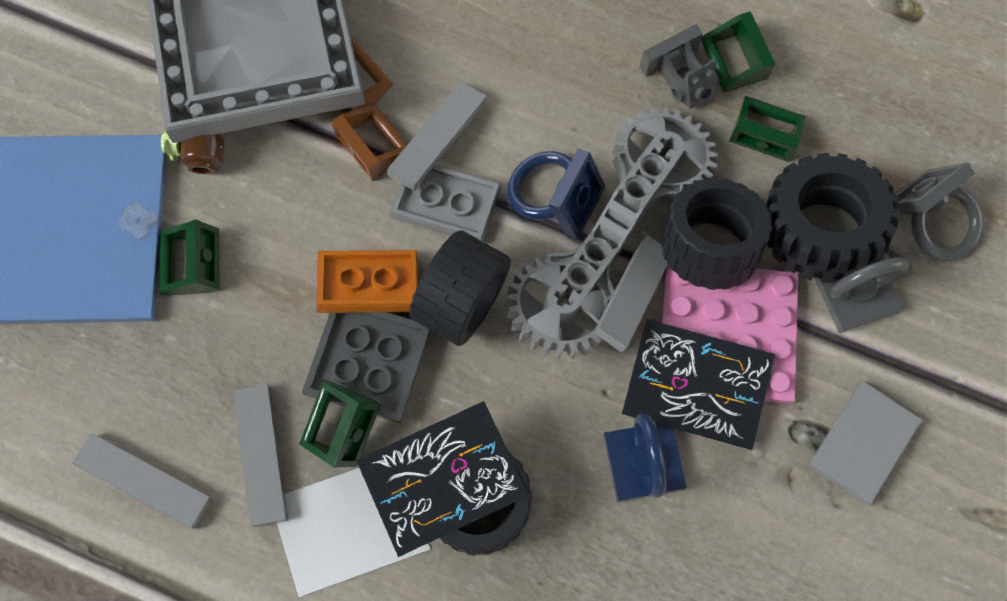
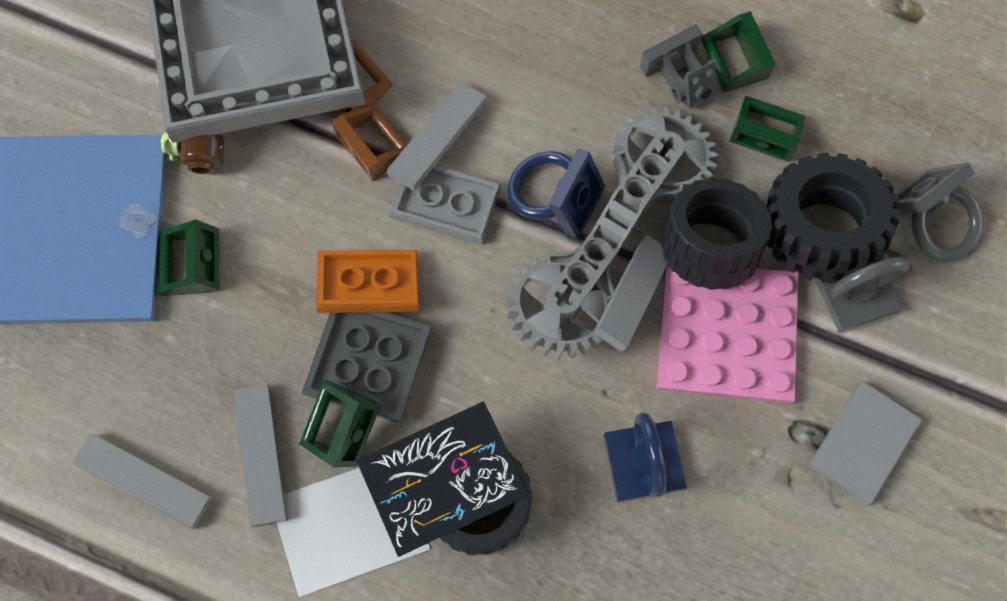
(459, 287): black tyre -> none
(699, 384): black sticker -> none

